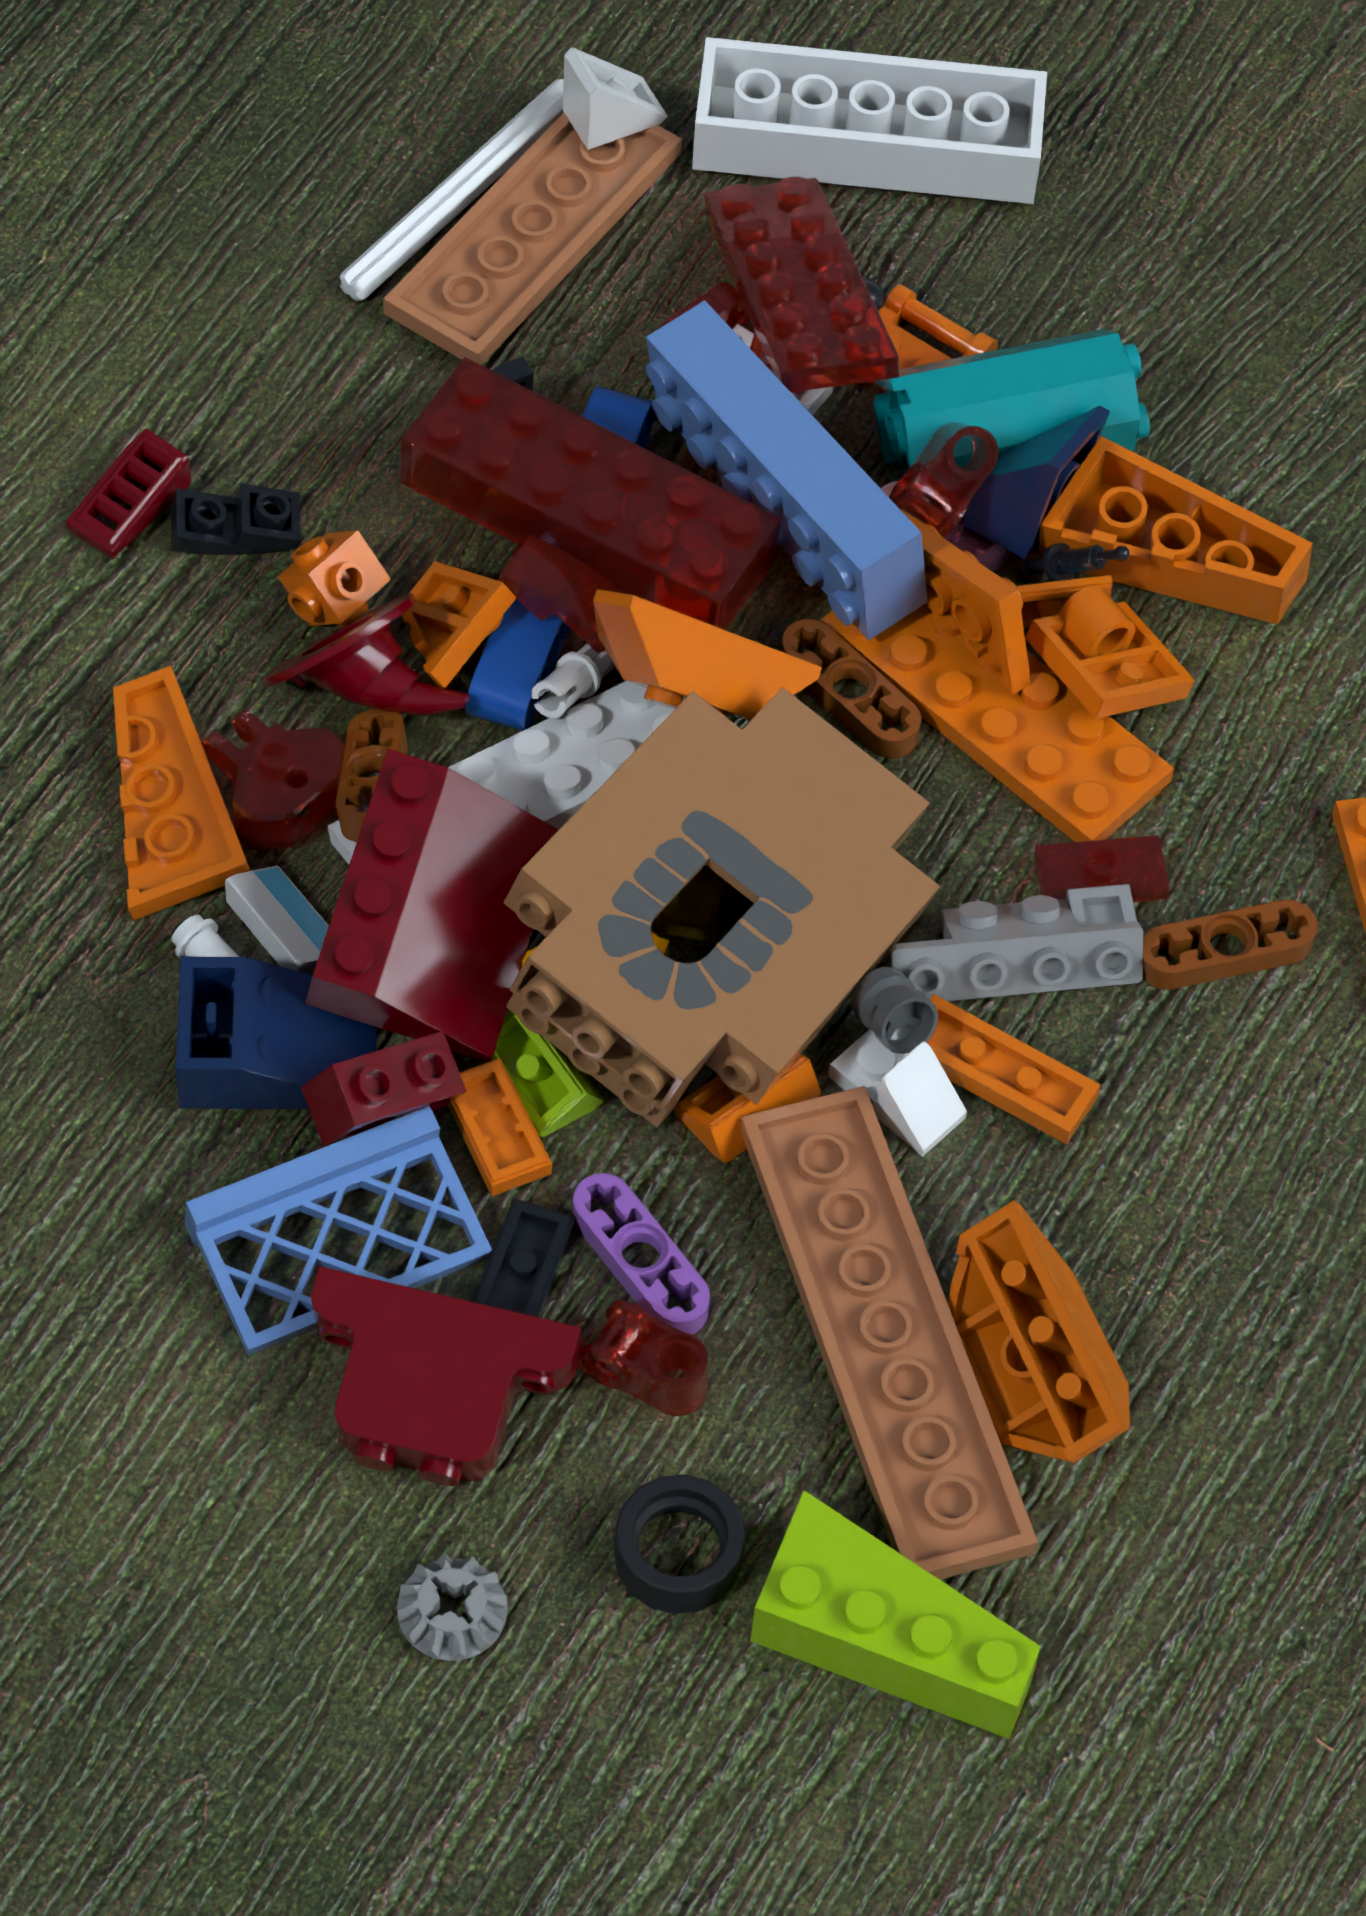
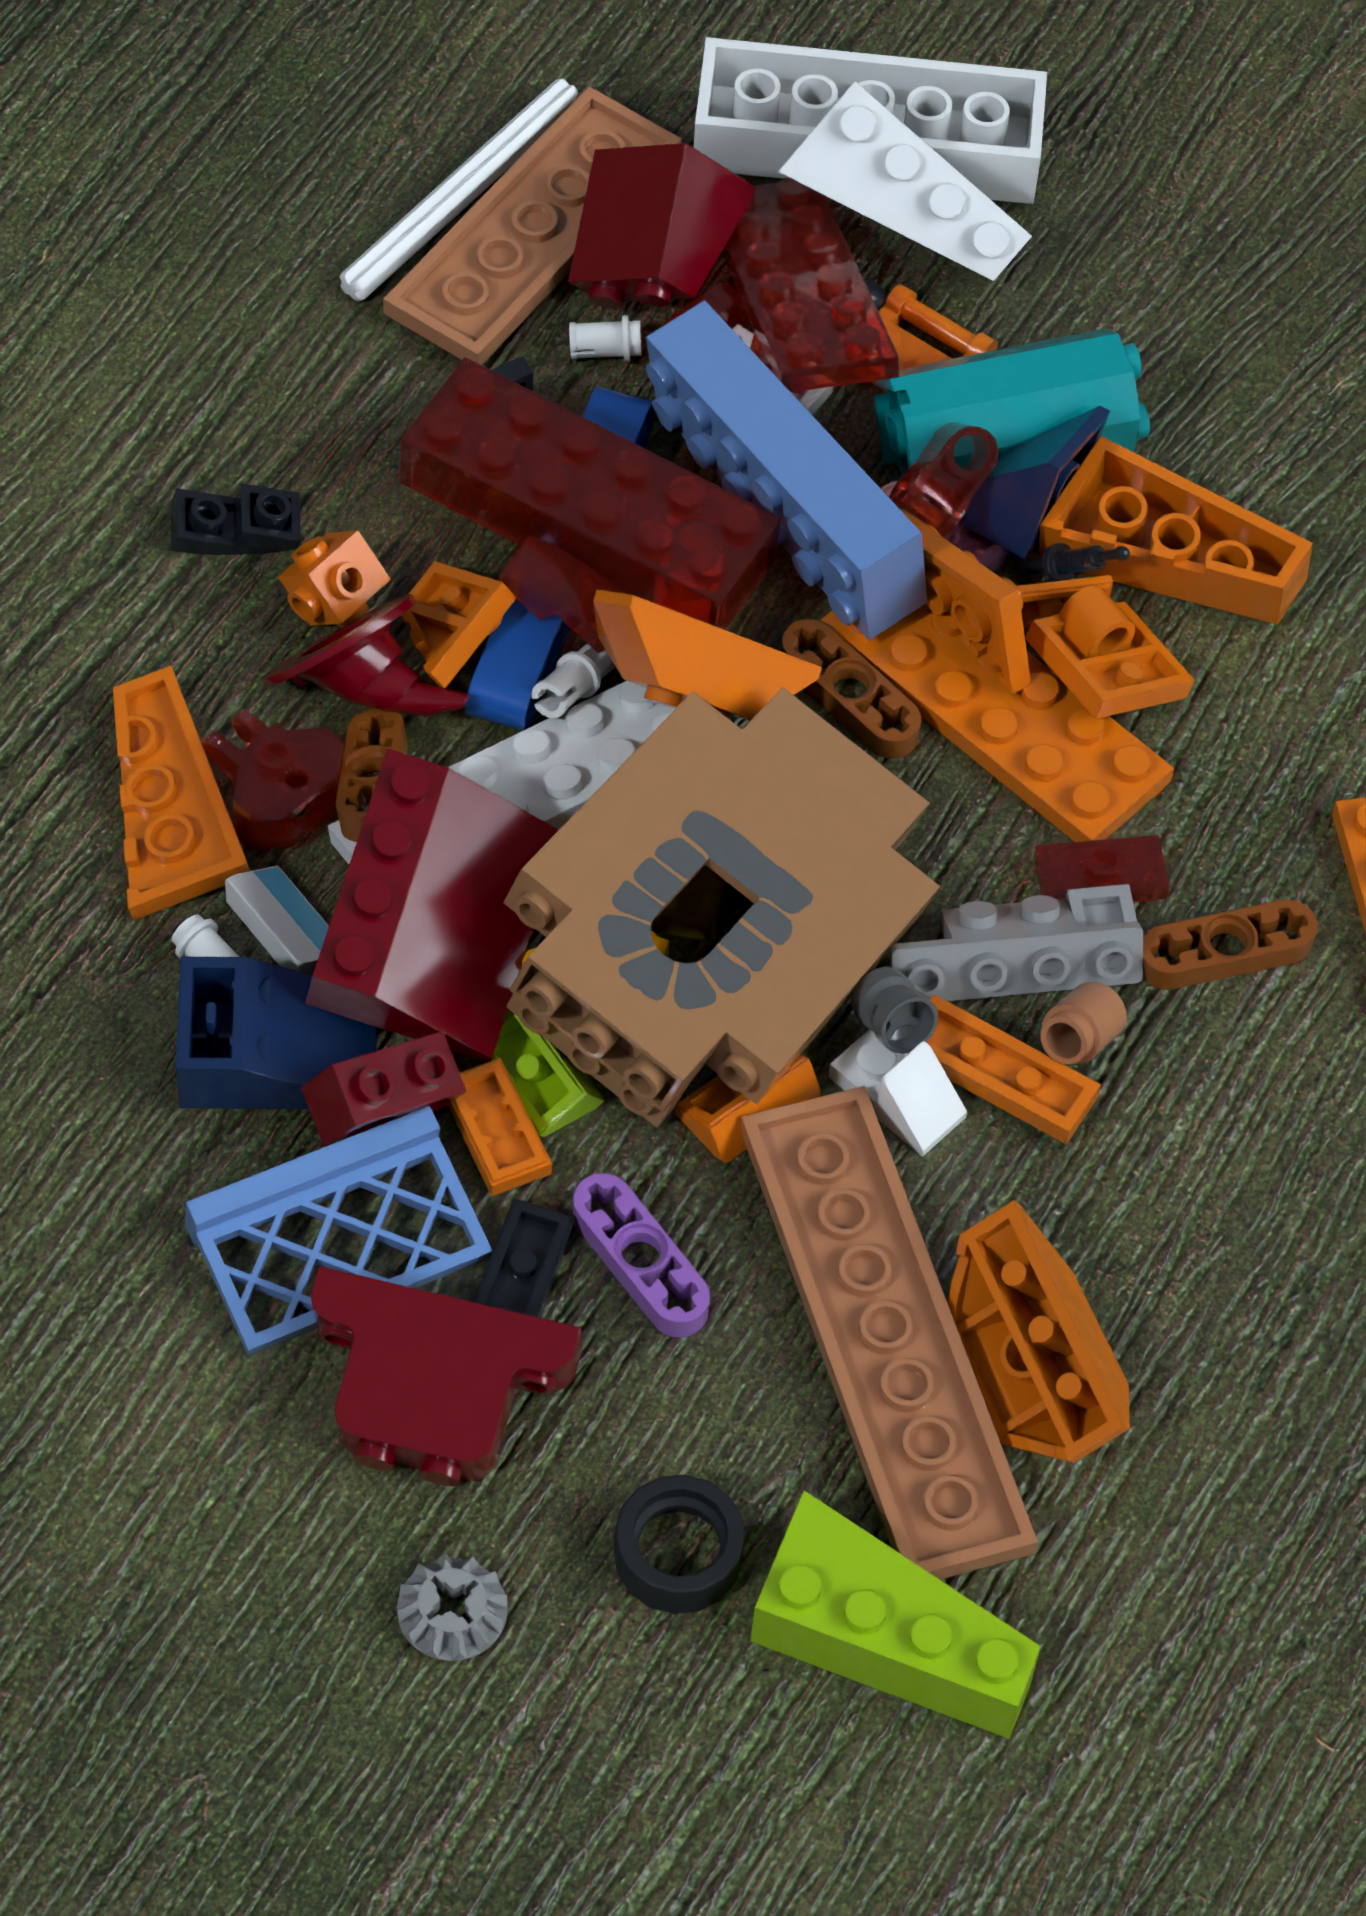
(152, 464): dark red slope -> none
(605, 339): none -> white pin
(606, 100): white slope -> none
(638, 1351): clear red piece -> none
(654, 223): none -> dark red slope
(895, 178): none -> white wedge
(1083, 1023): none -> nougat brick

